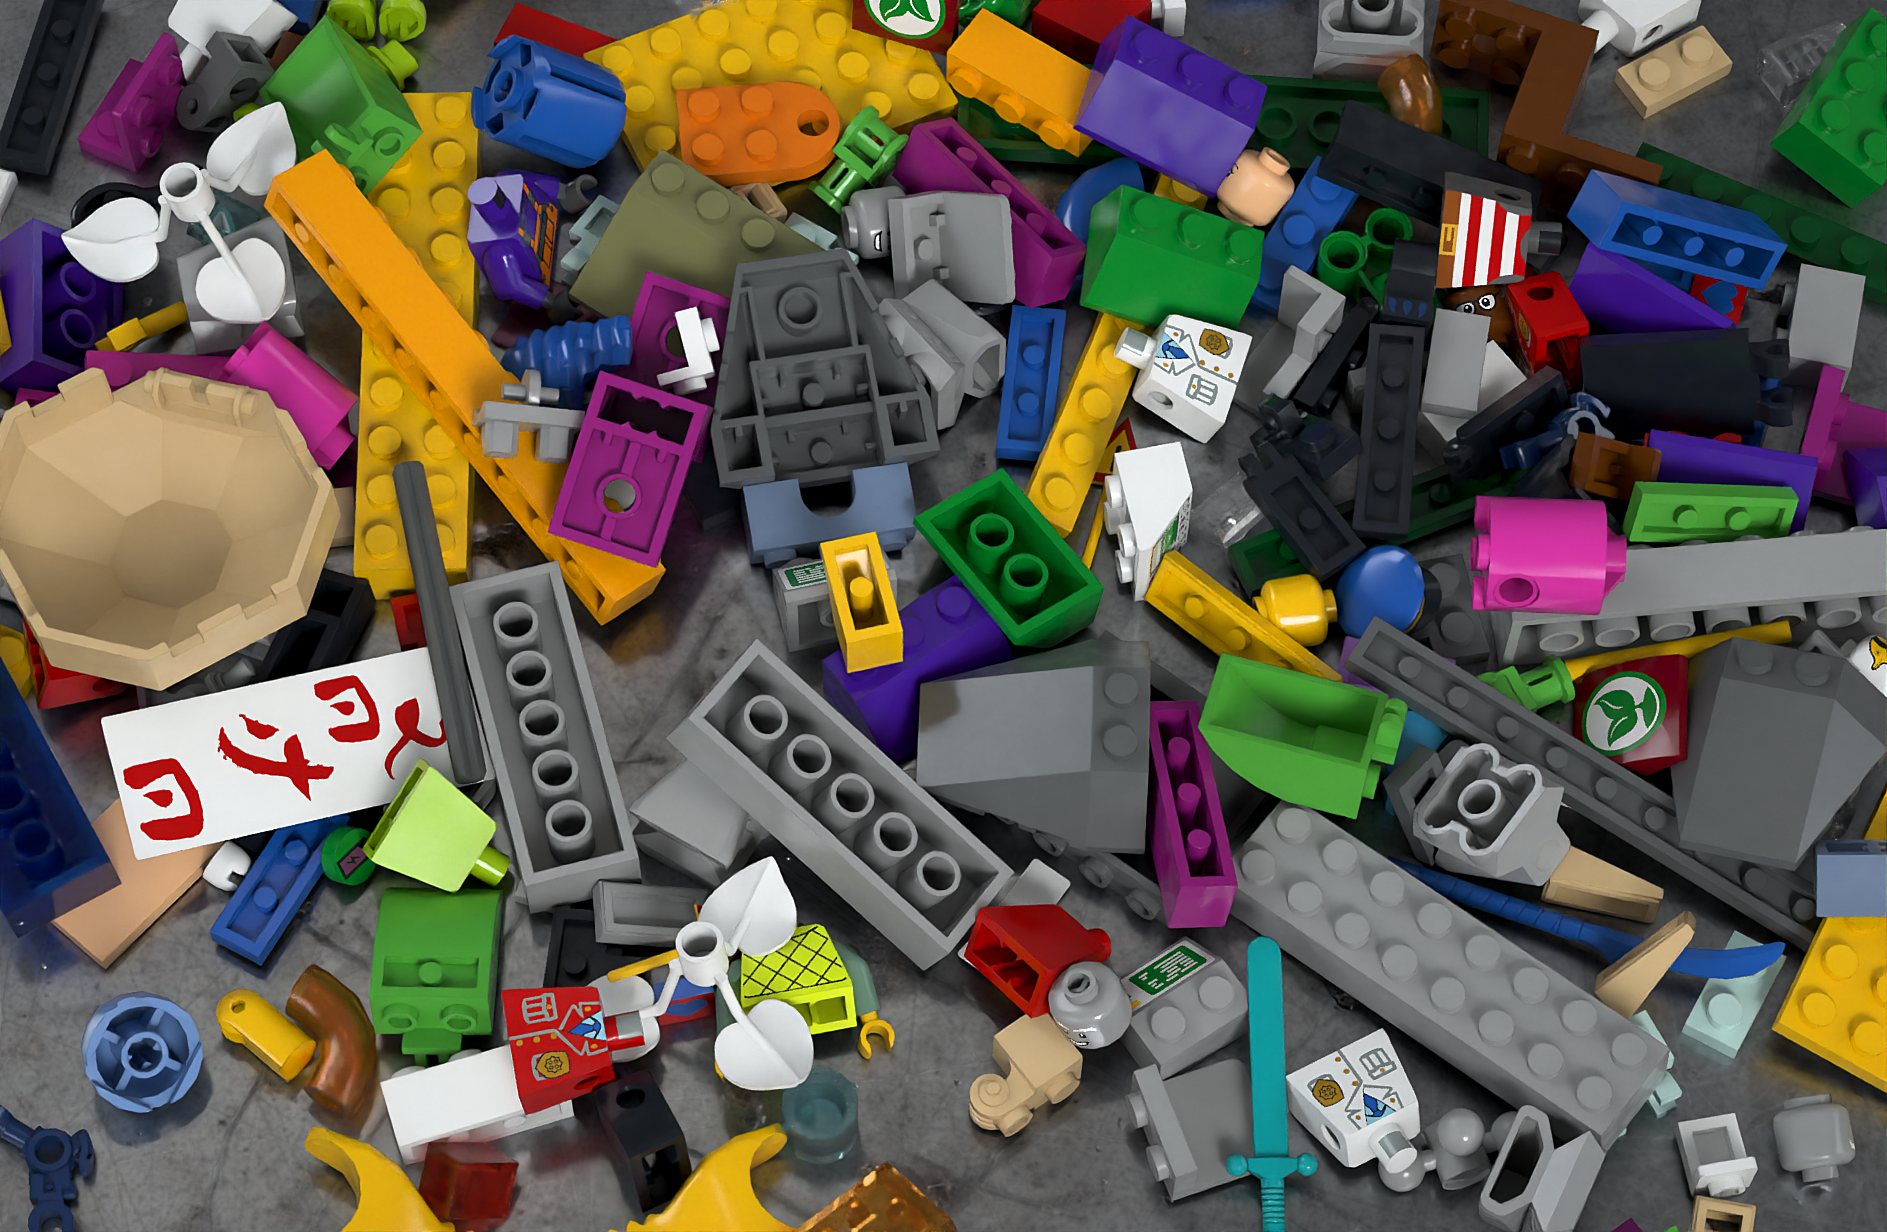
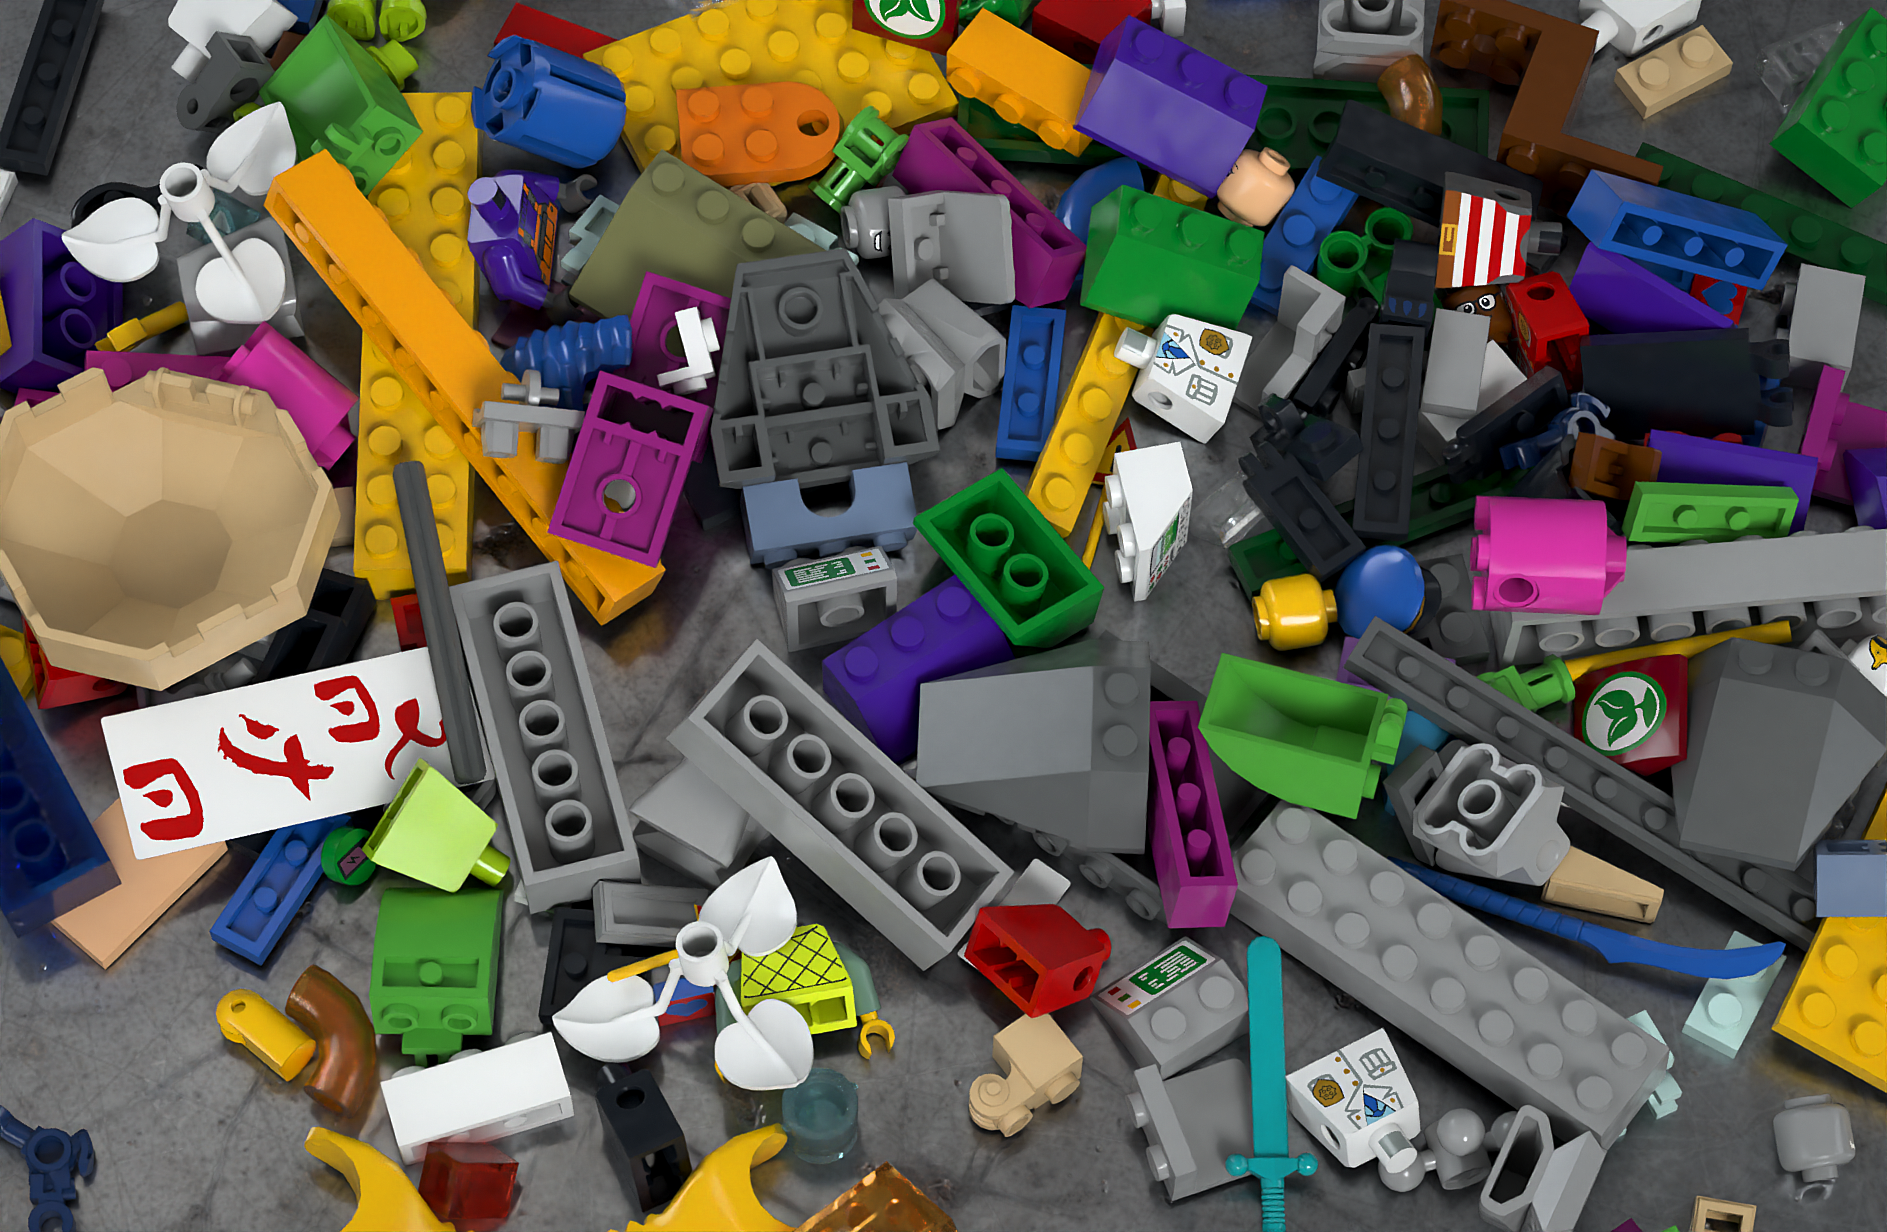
(137, 108): magenta bracket -> none
(141, 1051): medium blue cylinder -> none
(226, 866): white hinge -> none
(564, 1042): red torso -> none
(862, 602): yellow slope -> none
(1095, 1007): light grey head -> none
(1224, 620): yellow tile -> none
(1634, 975): tan slope -> none
(1715, 1156): white bracket -> none

